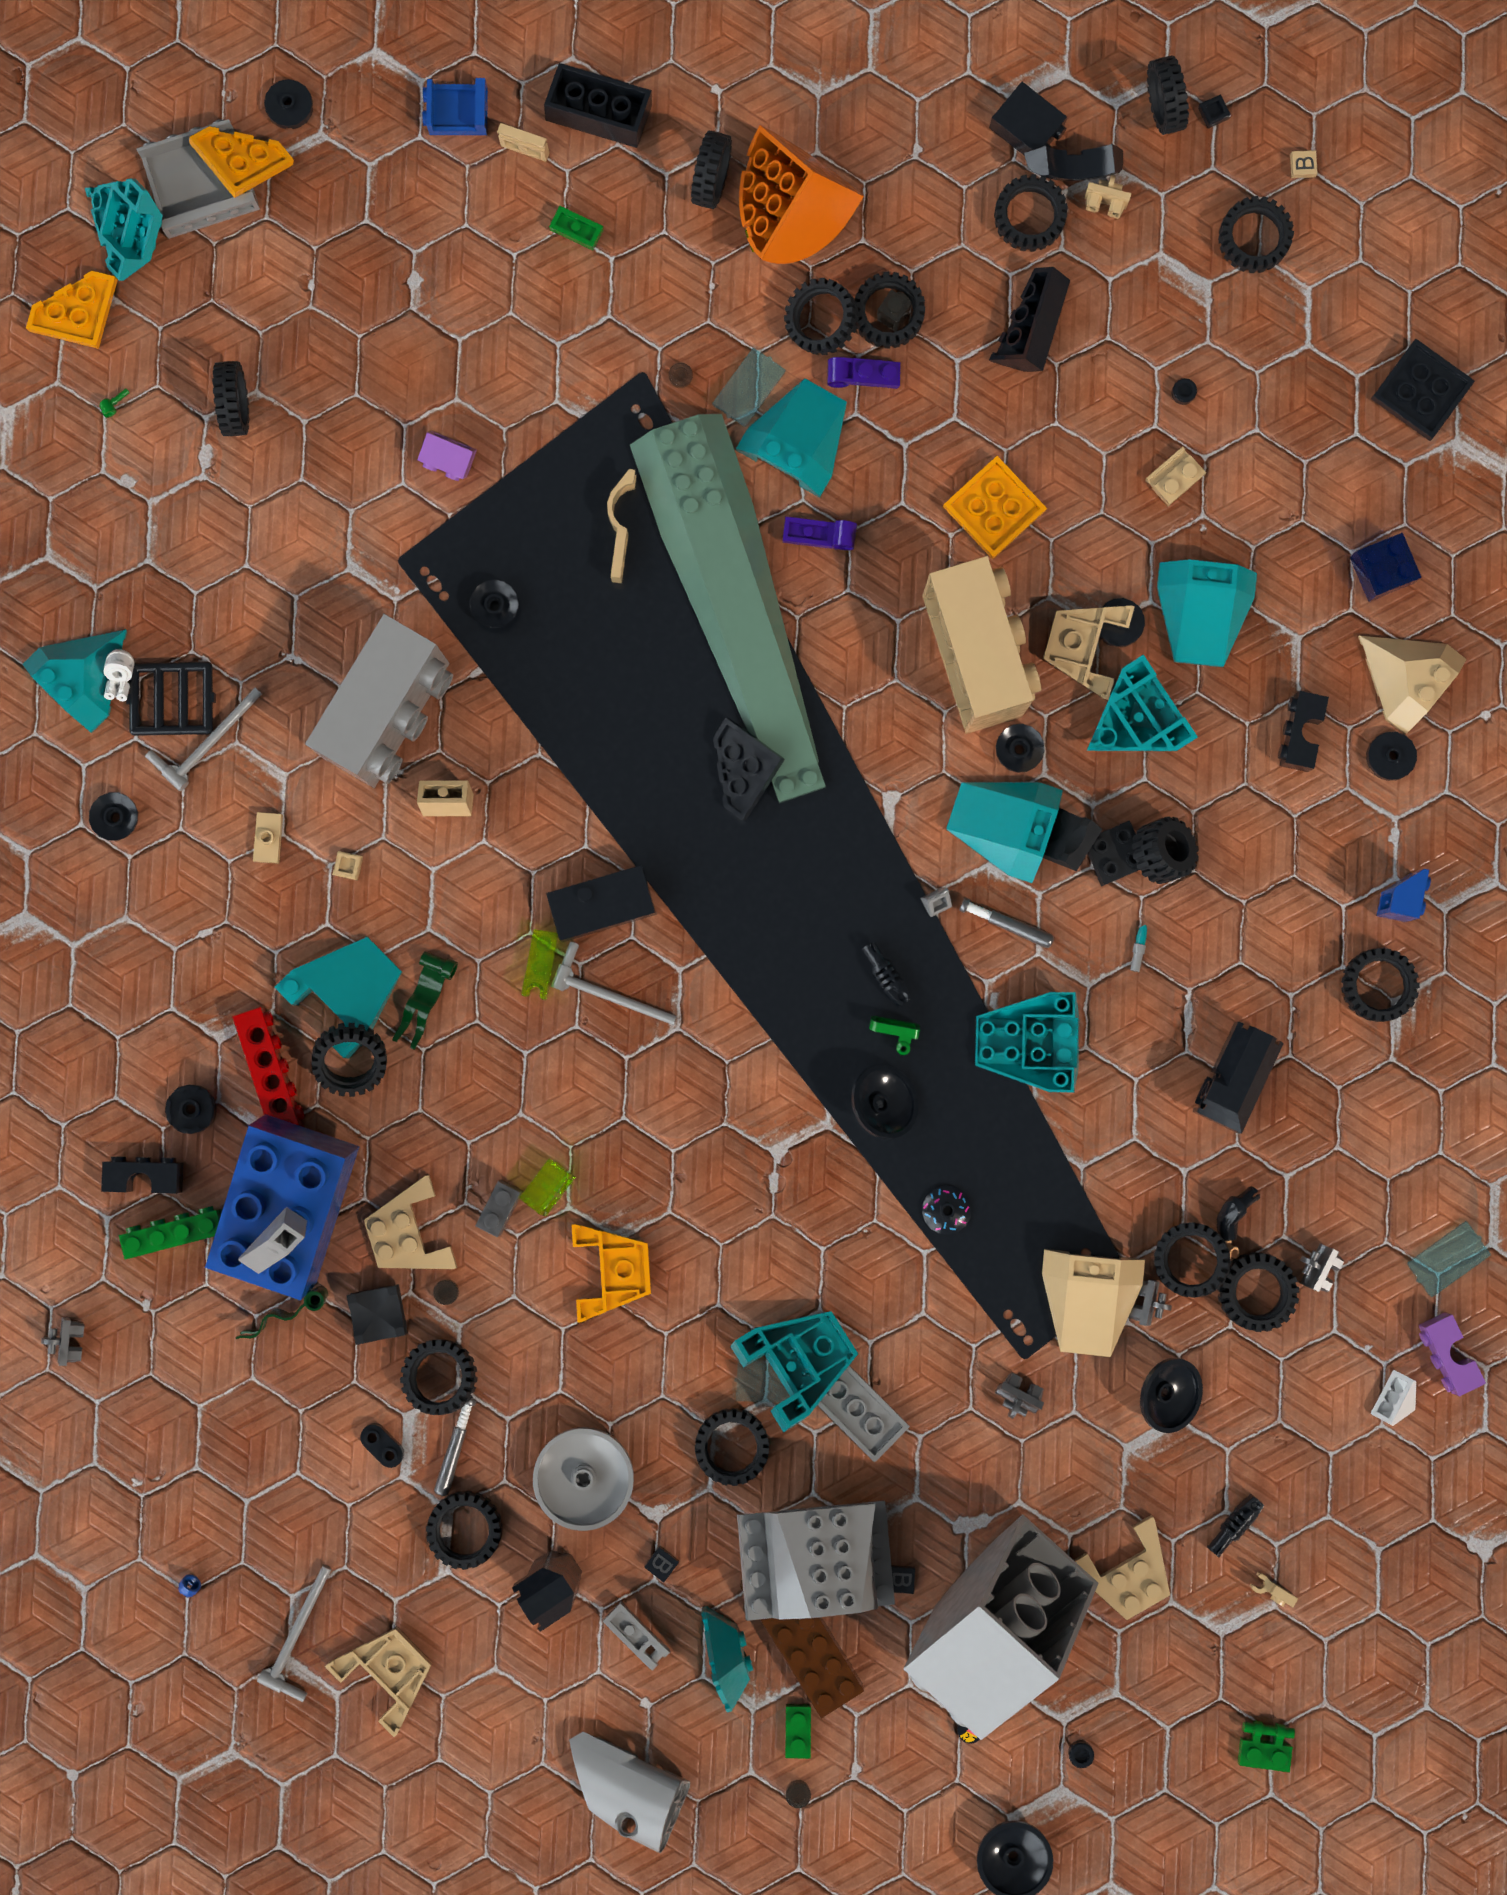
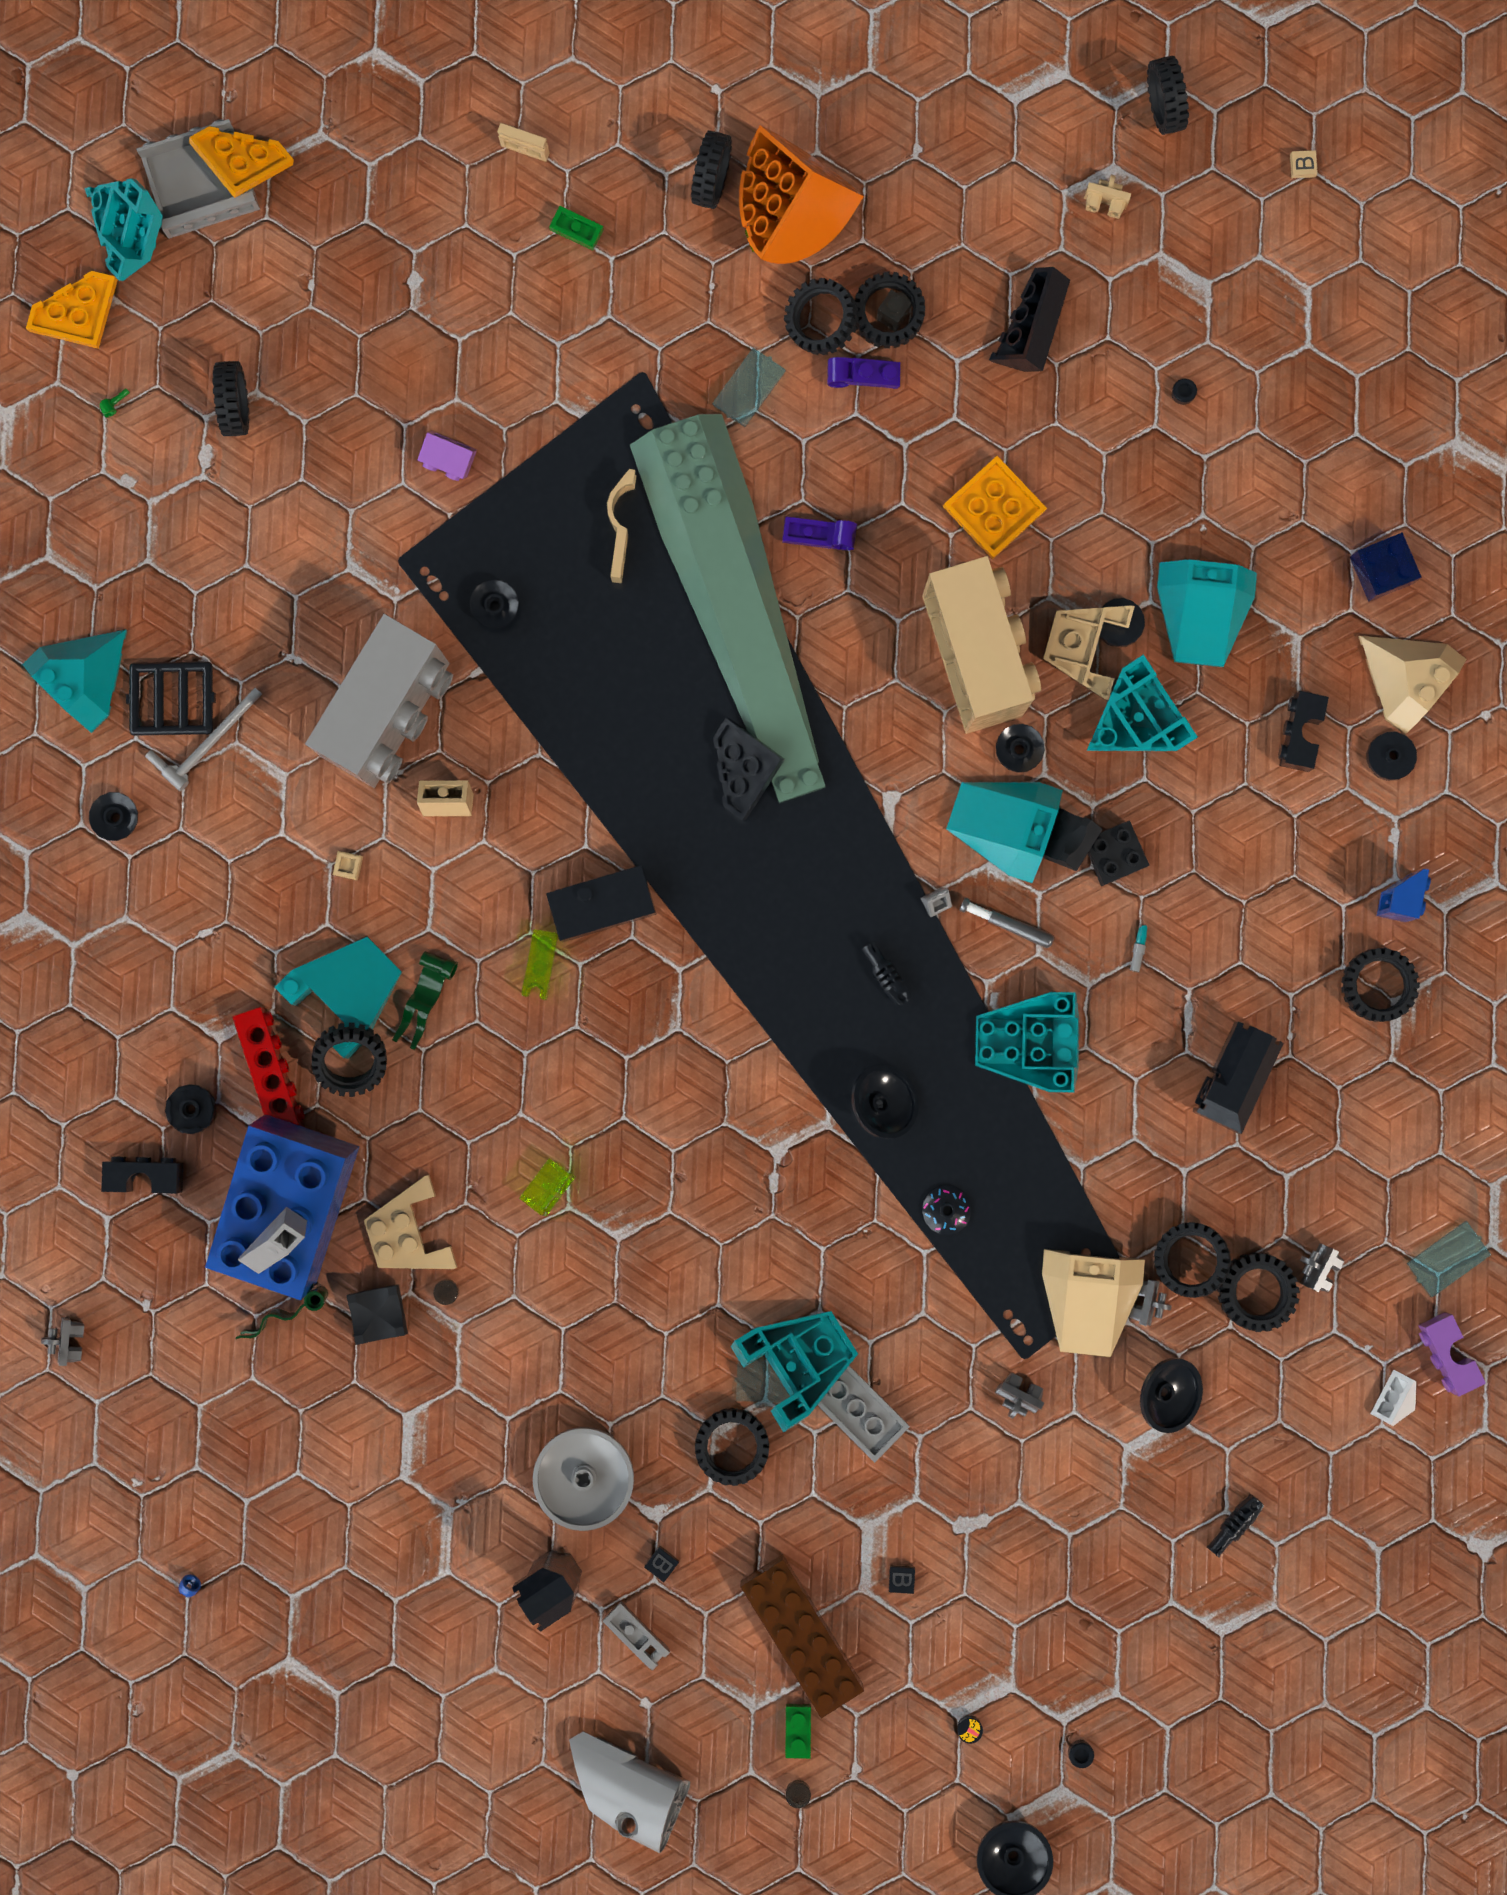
(118, 670): white piece -> none
(170, 1234): green brick -> none
(268, 838): tan plate -> none
(273, 1677): light grey bar -> none
(290, 115): black plate -> none
(384, 1443): black plate -> none
(394, 1665): tan wing -> none
(410, 1372): black tyre -> none
(453, 1451): flat silver piece -> none
(456, 108): blue panel -> none
(465, 1560): black tyre -> none
(499, 1208): flat silver brick -> none
(564, 979): light grey bar -> none
(598, 105): black brick -> none
(622, 1267): light orange wing -> none
(680, 375): clear smoke tile -> none
(726, 1656): teal wedge -> none
(799, 435): teal wedge -> none
(815, 1561): light grey wedge -> none
(903, 1029): green piece -> none
(1002, 1629): light grey slope -> none
(1028, 120): black brick -> none
(1041, 187): black tyre -> none
(1089, 165): black brick -> none
(1138, 1580): tan wing -> none
(1165, 850): black tyre -> none
(1175, 476): tan plate -> none
(1214, 111): black tile -> none
(1231, 1213): black arm -> none
(1266, 1754): green plate -> none
(1271, 211): black tyre -> none
(1279, 1594): tan plate -> none
(1423, 389): black plate -> none

